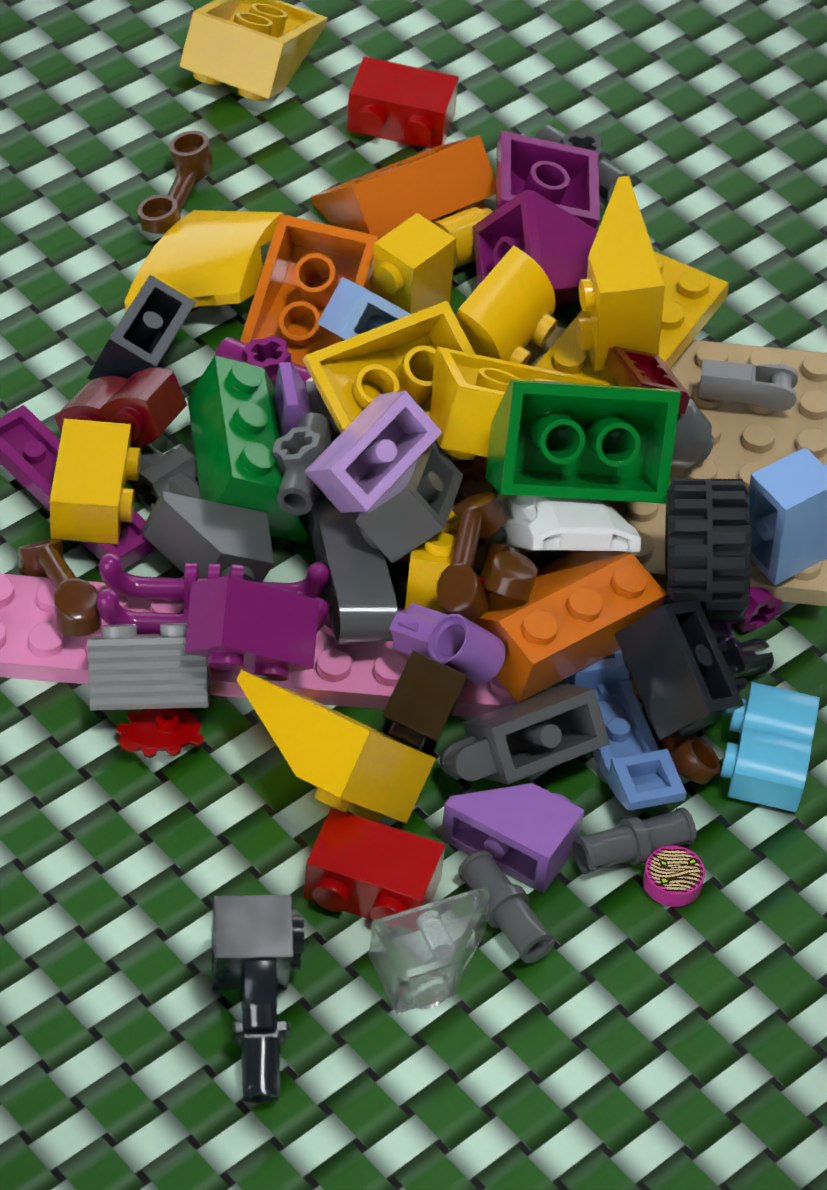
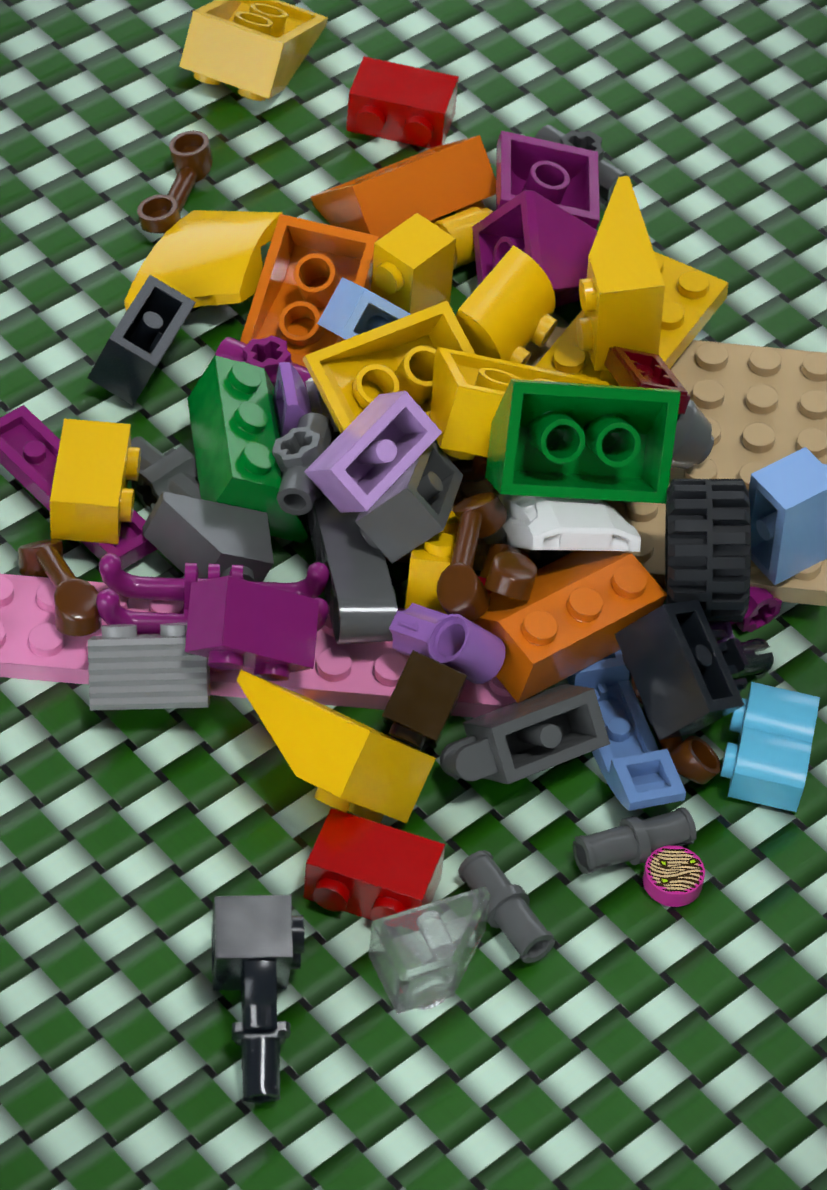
(144, 400): dark red brick -> none
(159, 731): red piece -> none
(520, 826): medium lavender slope -> none
(752, 384): light grey bar -> none

